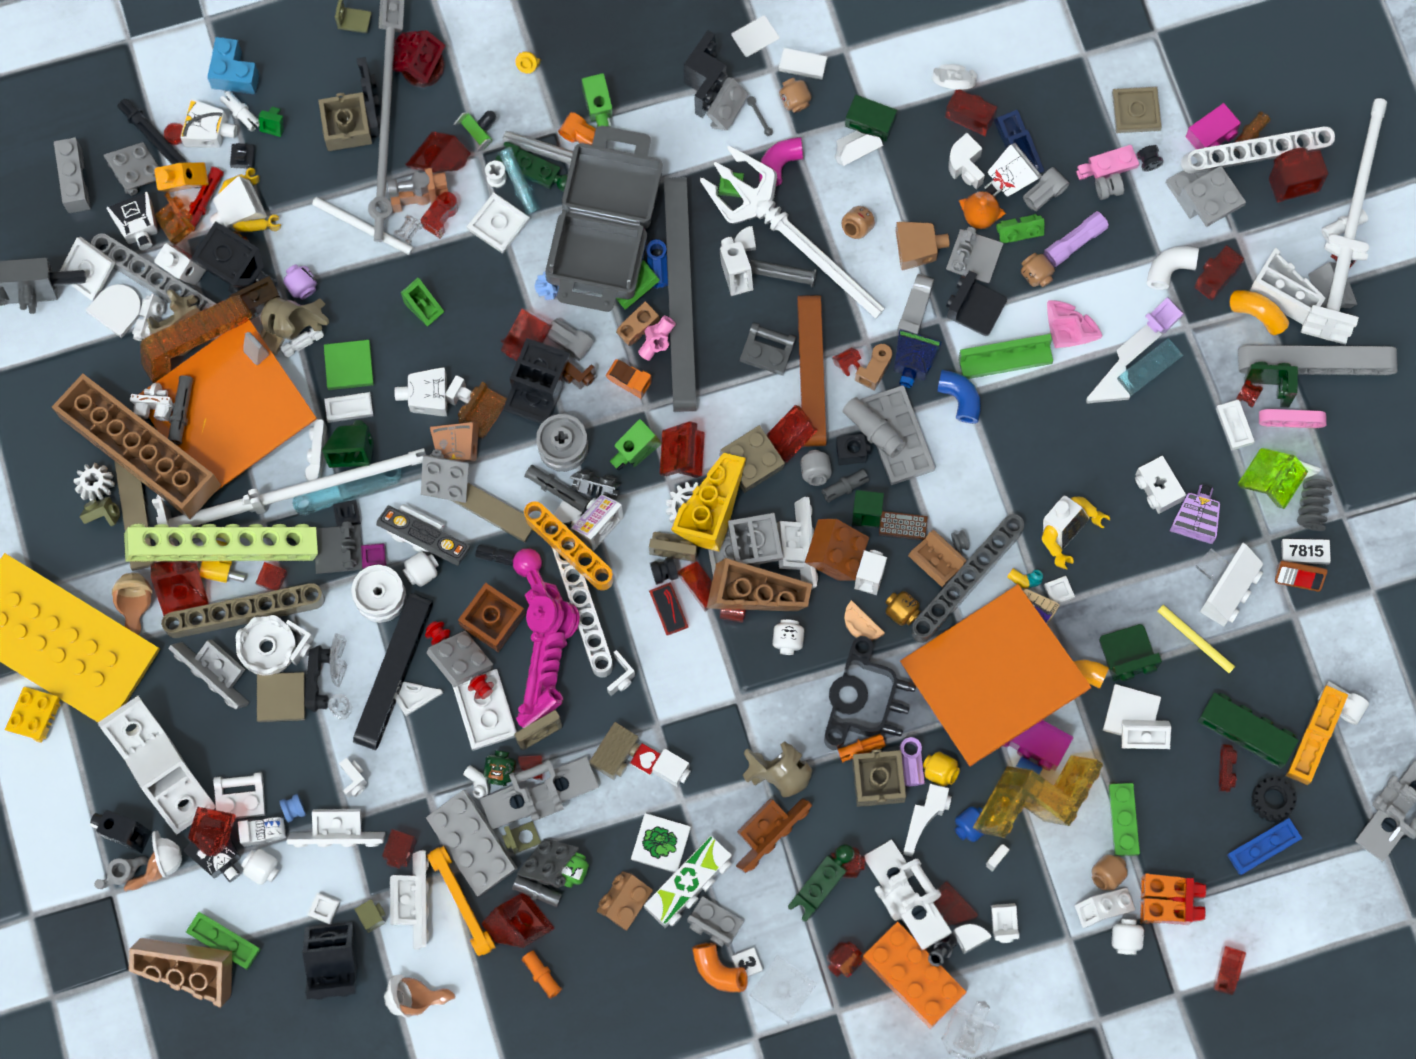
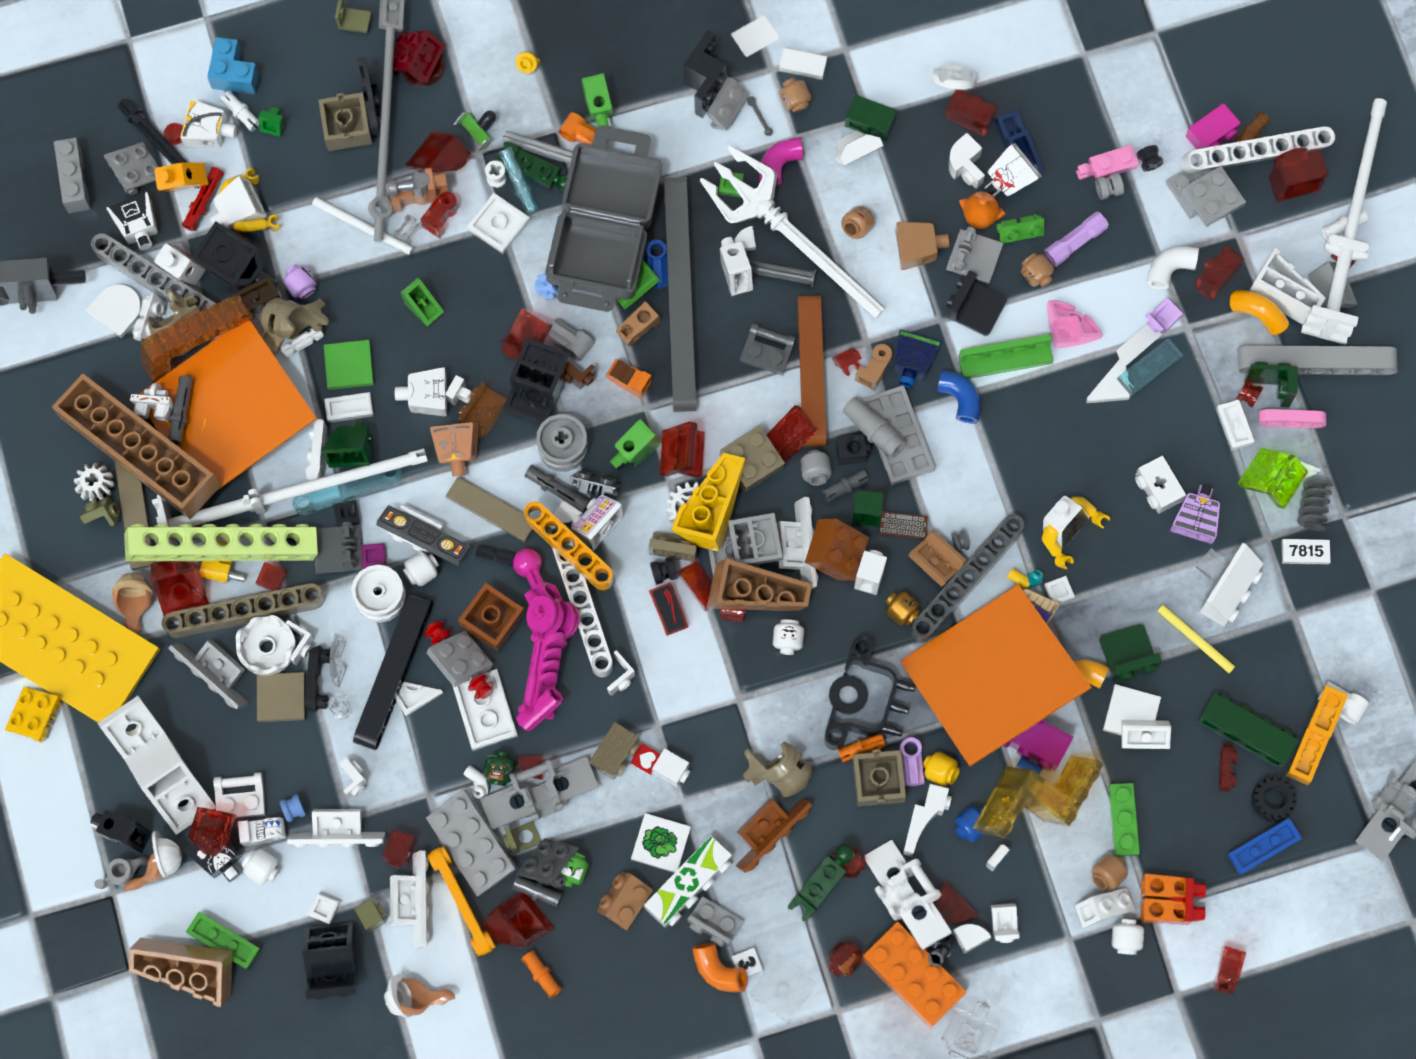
(94, 263): white tile -> none
(174, 219): clear orange bracket -> none
(242, 156): black tile -> none
(254, 349): light grey slope -> none
(444, 477): light grey hinge -> none
(538, 730): dark tan tile -> none
(656, 338): bright pink axle -> none
(860, 624): light nougat plate -> none
(916, 305): light grey leg -> none
(1049, 186): light grey piece -> none
(1136, 109): dark tan tile -> none
(1300, 575): slope -> none

